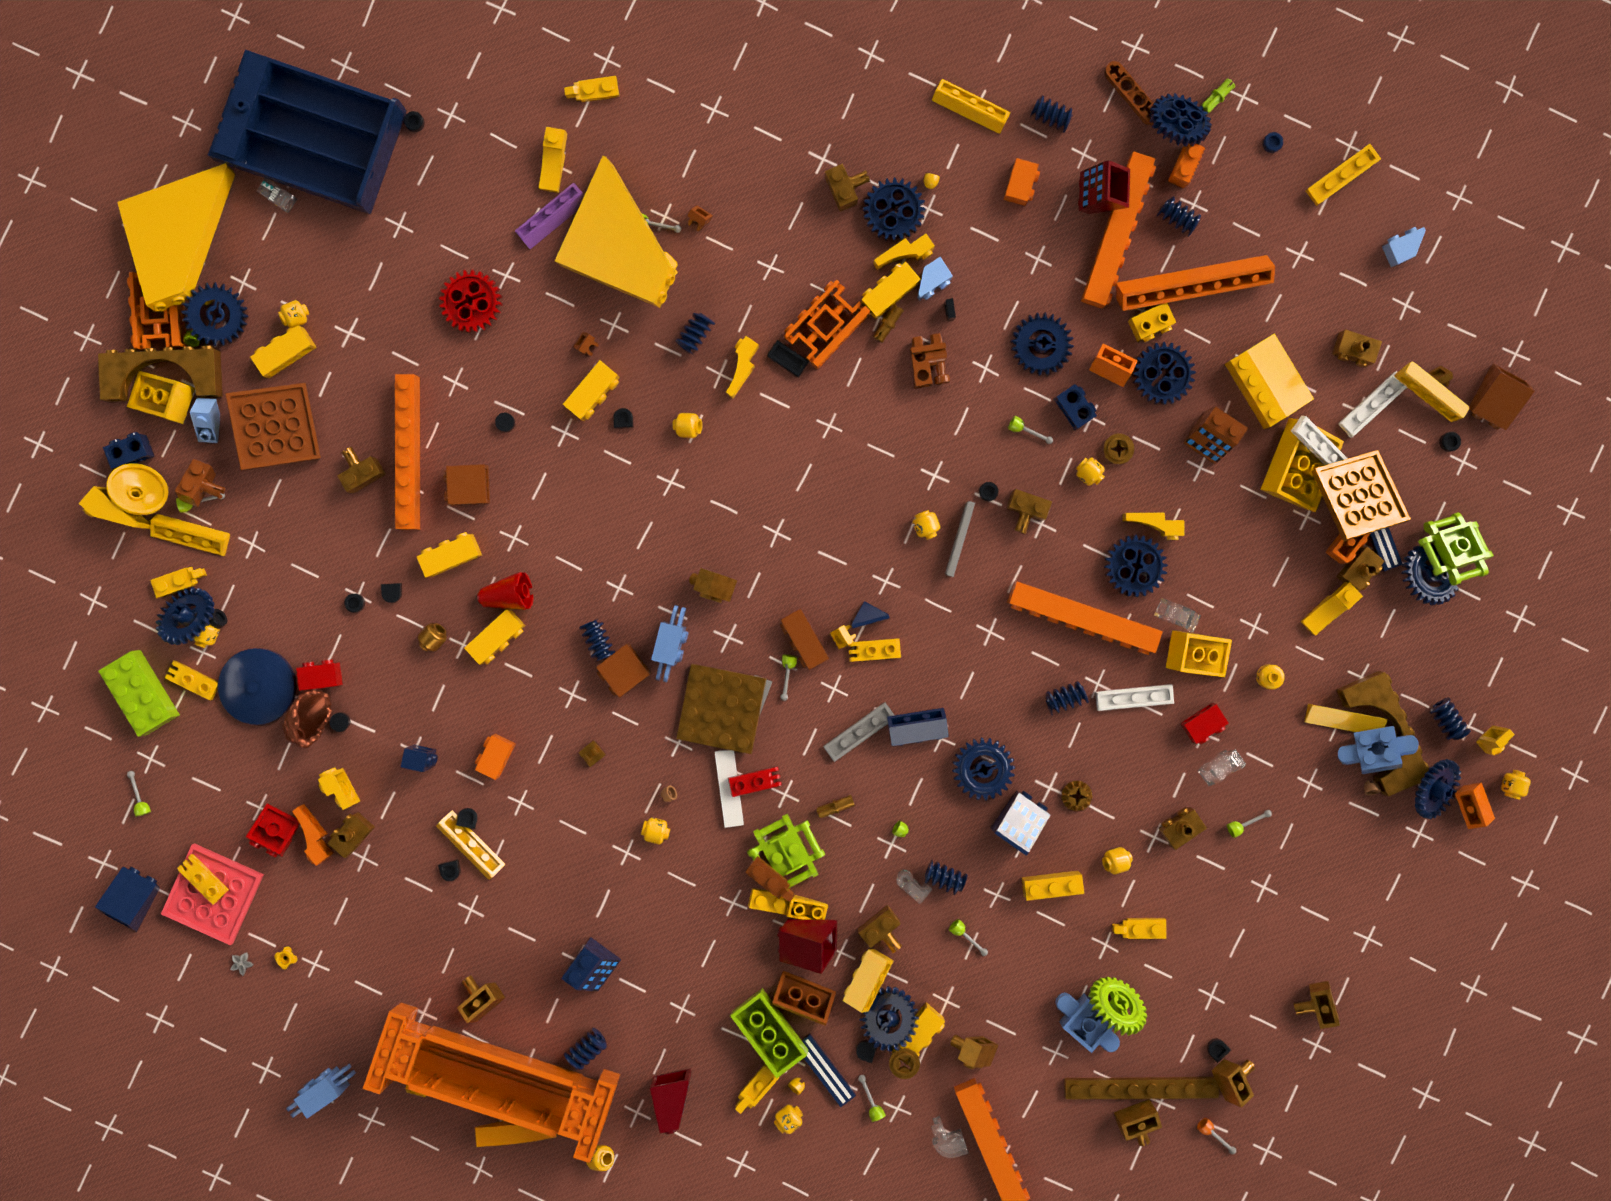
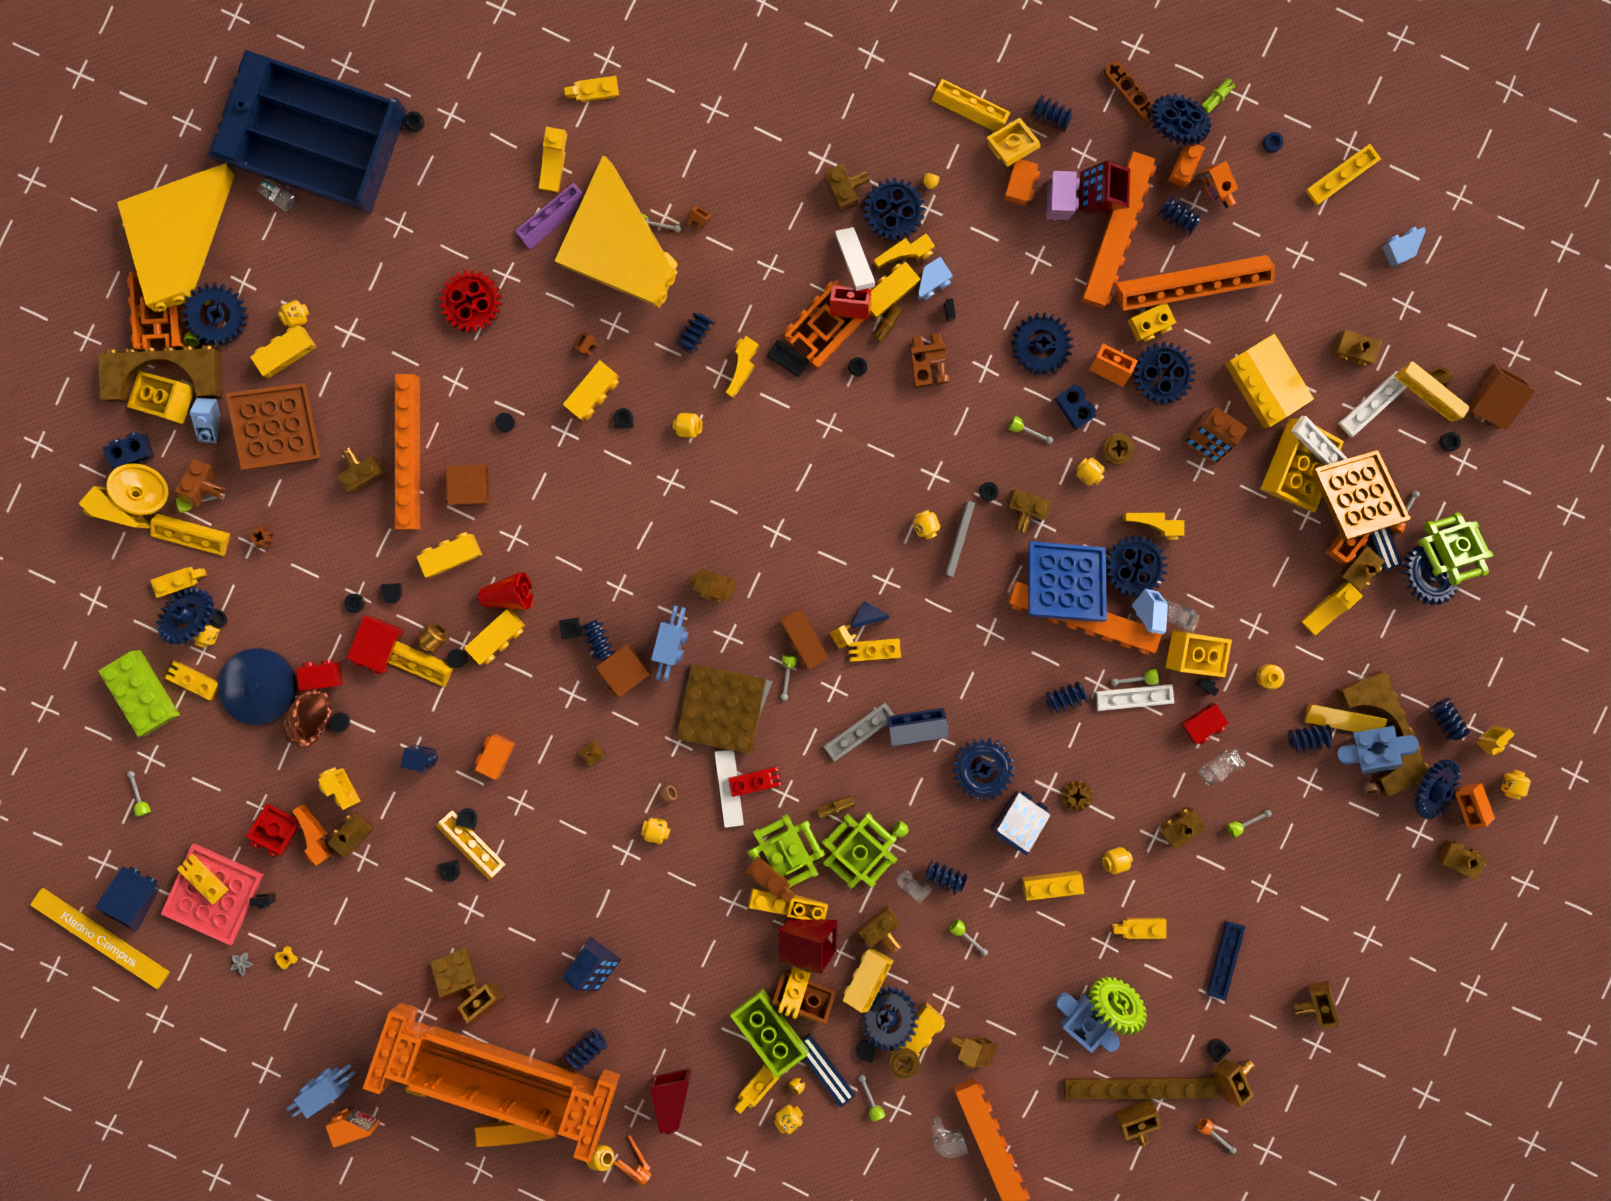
(100, 938): none -> yellow tile
(255, 537): none -> dark orange gear
(262, 900): none -> black plate
(350, 1126): none -> orange slope
(374, 644): none -> red panel
(420, 664): none -> yellow slope
(454, 973): none -> pearl gold plate
(457, 658): none -> black tile
(570, 628): none -> black plate
(640, 1173): none -> orange plant
(794, 991): none -> yellow hinge
(850, 303): none -> red brick
(855, 258): none -> white tile
(857, 366): none -> black plate
(859, 851): none -> lime brick
(1013, 142): none -> yellow plate
(1062, 195): none -> lavender brick
(1067, 581): none -> blue plate
(1150, 677): none -> hinge
(1152, 610): none -> light blue slope
(1207, 685): none -> black plate
(1219, 183): none -> orange torso
(1225, 960): none -> dark blue tile
(1310, 737): none -> dark blue piece
(1399, 529): none -> hinge
(1461, 860): none -> pearl gold brick

